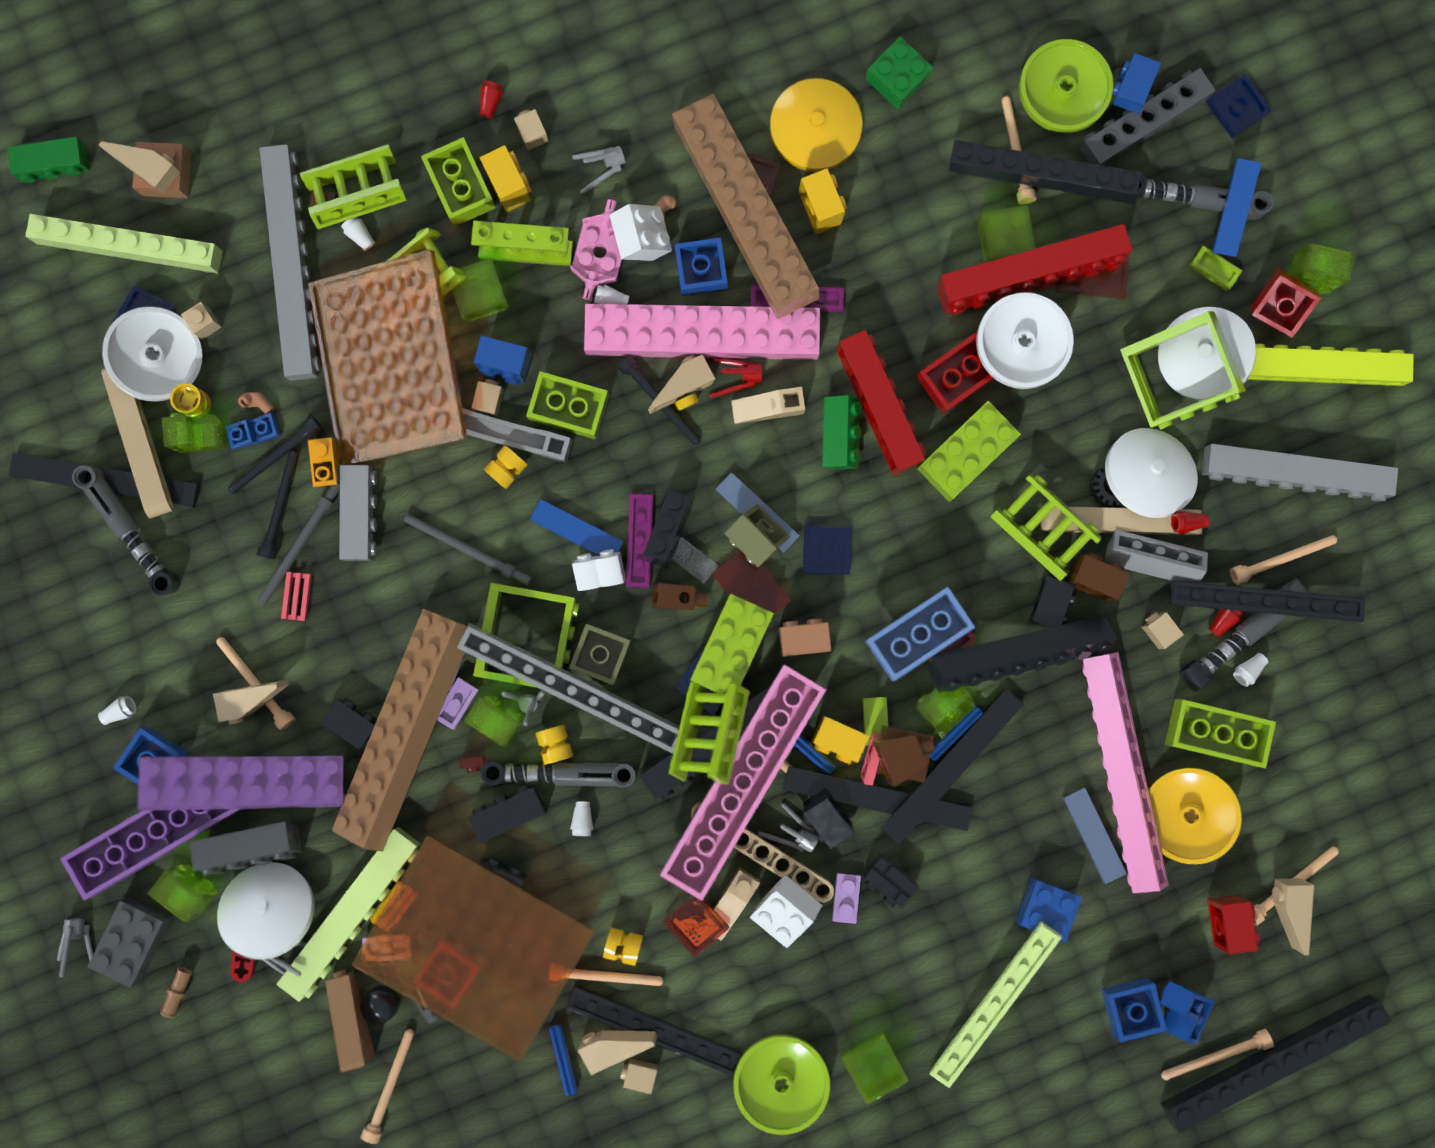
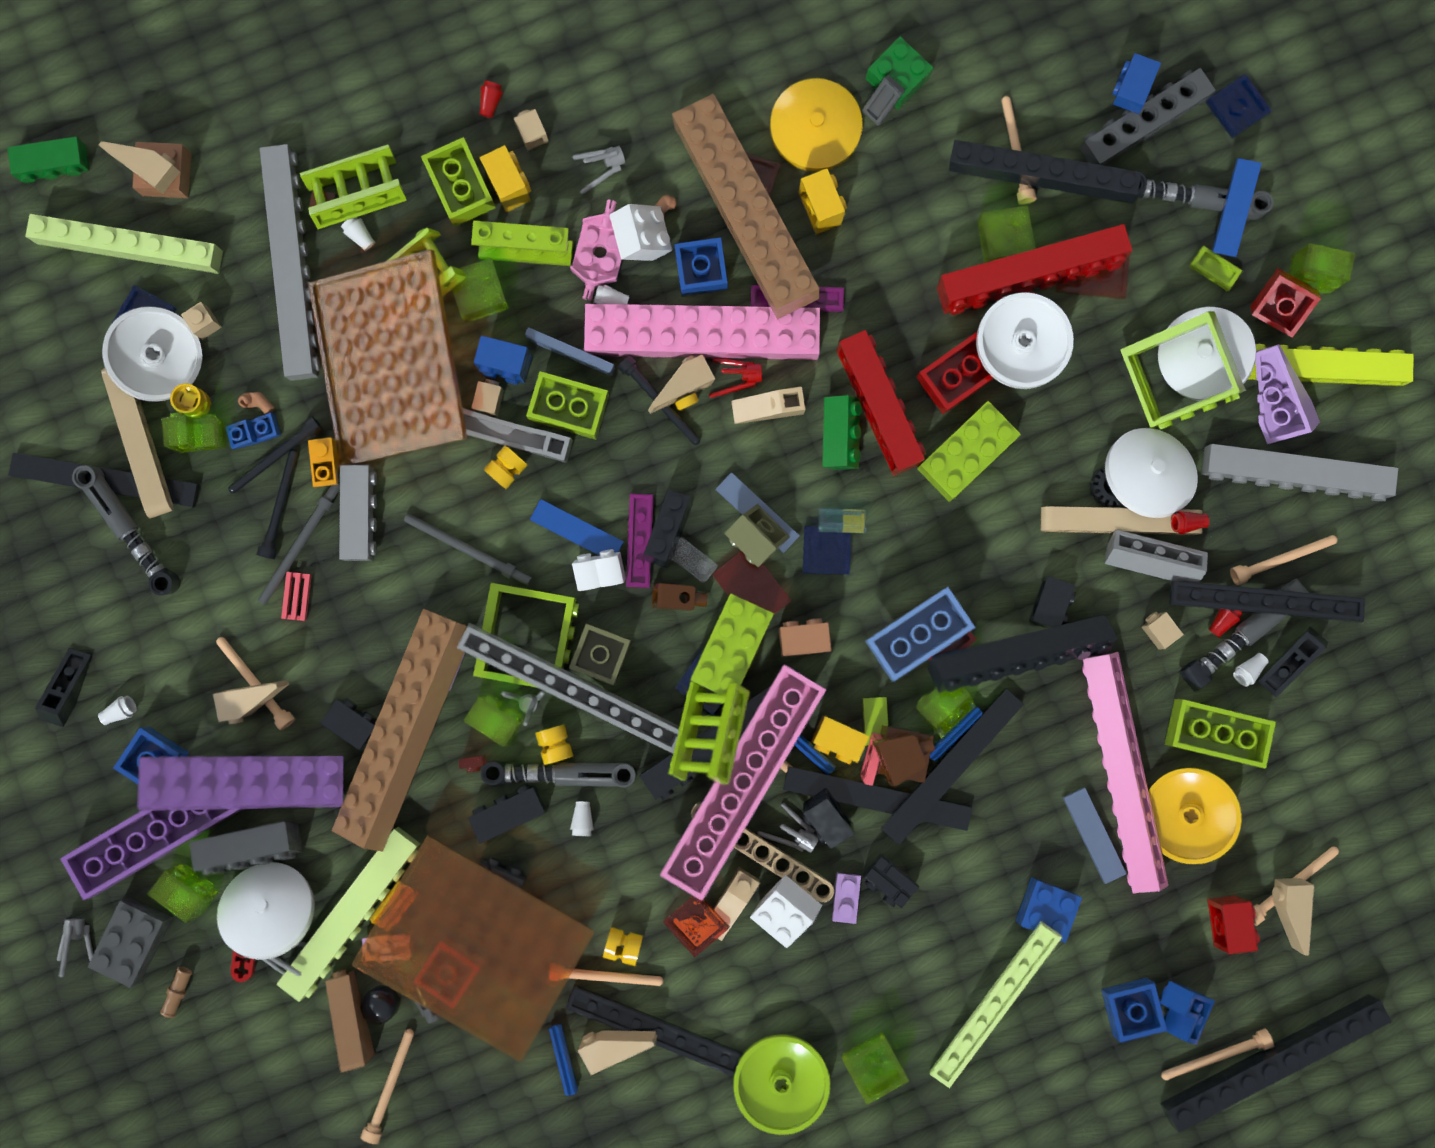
(64, 688): none -> black slope
(457, 703): lavender plate -> none
(570, 352): none -> sand blue tile
(639, 1075): tan brick -> none
(842, 520): none -> clear light blue tile
(883, 100): none -> dark grey tile
(1023, 533): lime fence -> none
(1066, 86): lime dish -> none
(1097, 578): reddish brown brick -> none
(1282, 399): none -> lavender wedge
(1293, 661): none -> black slope

